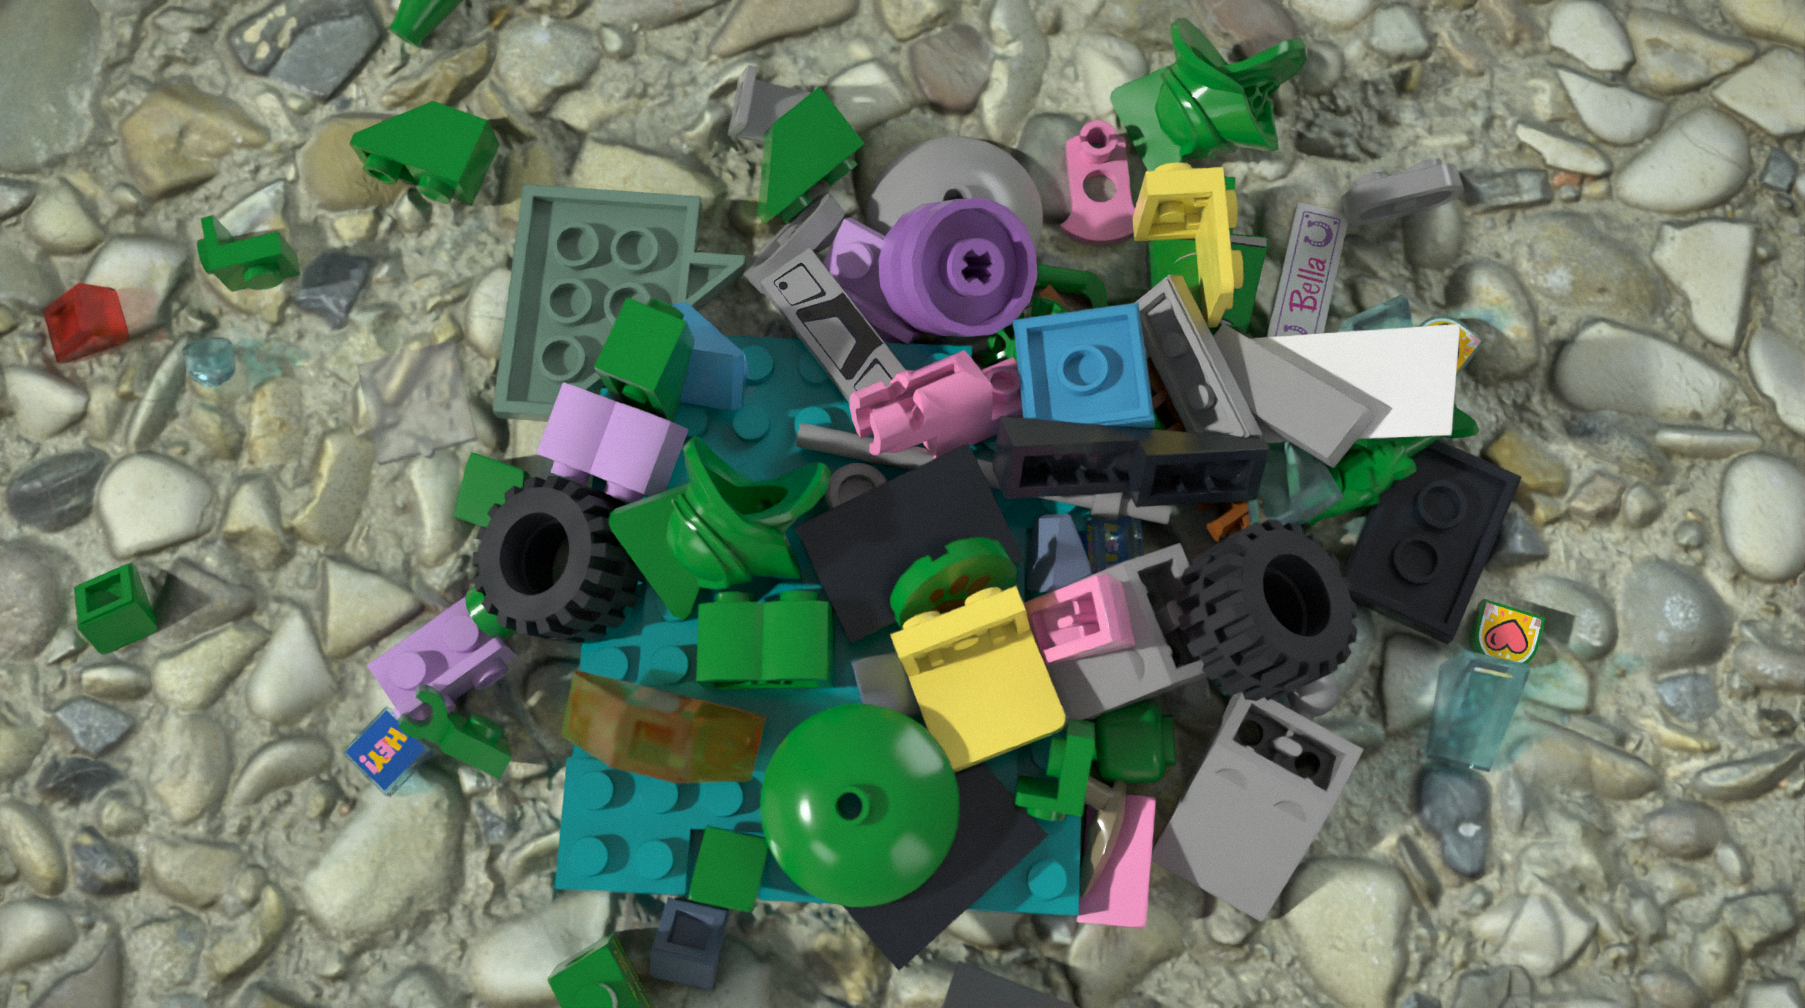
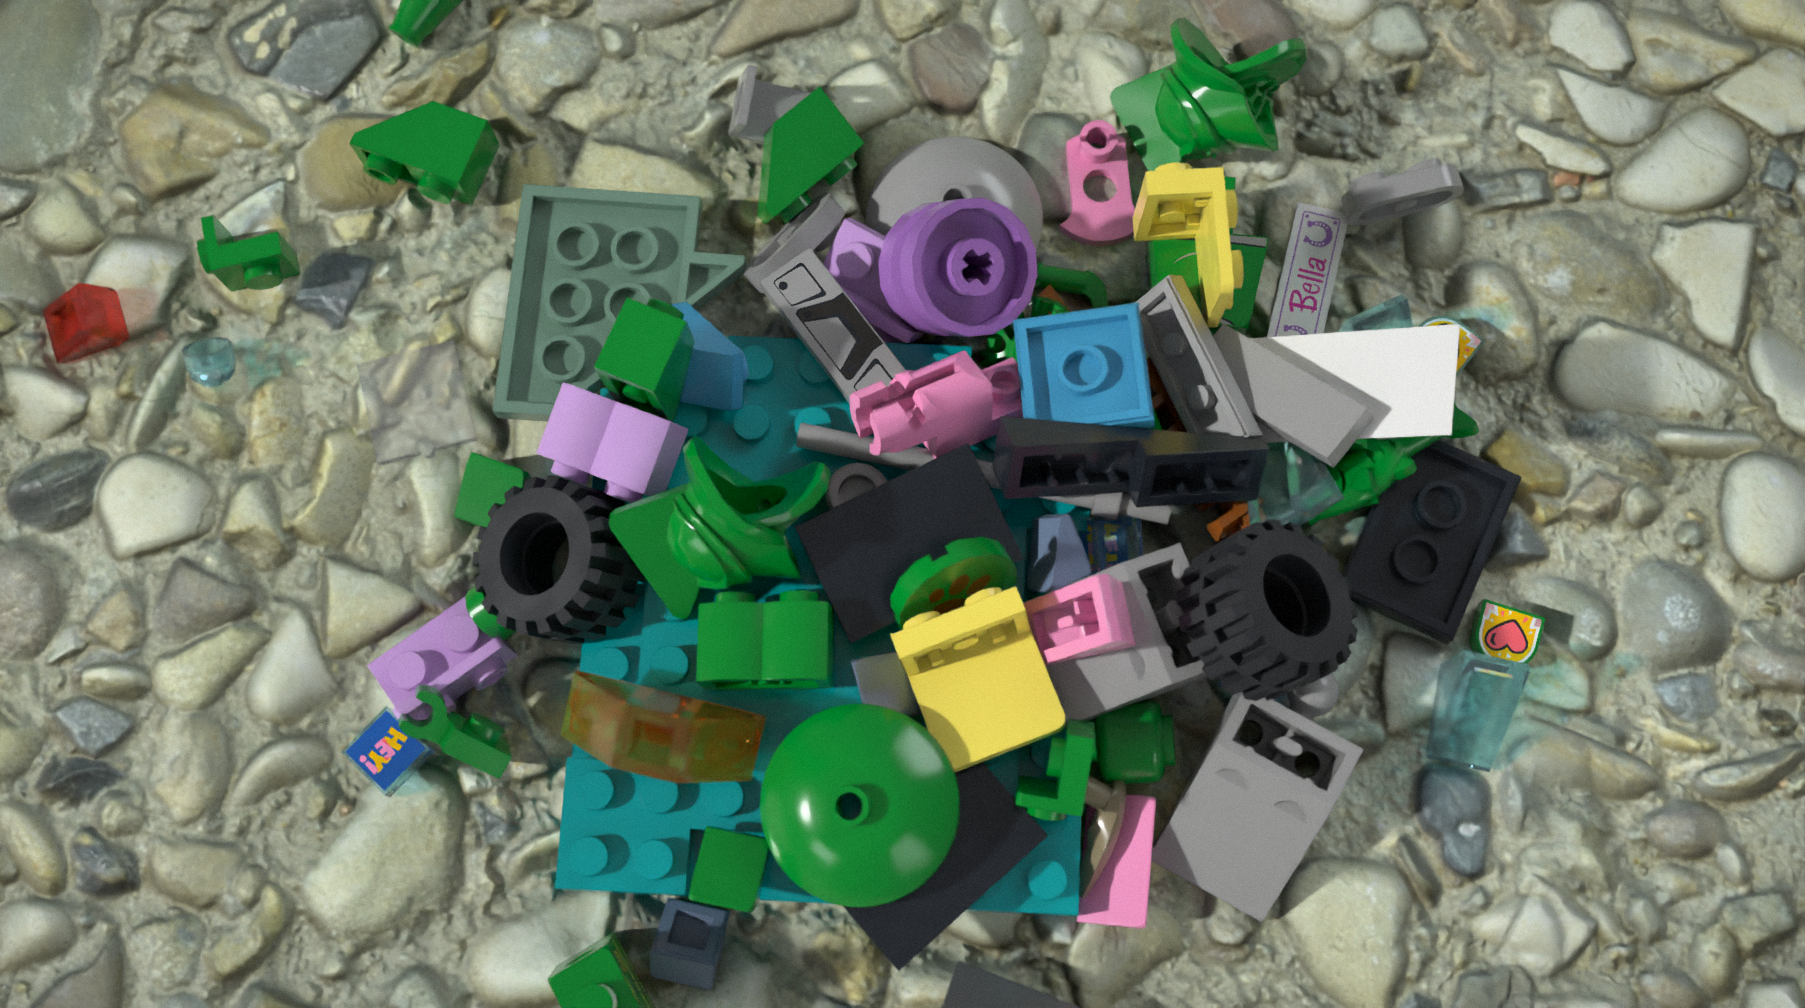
(114, 609): green slope -> none

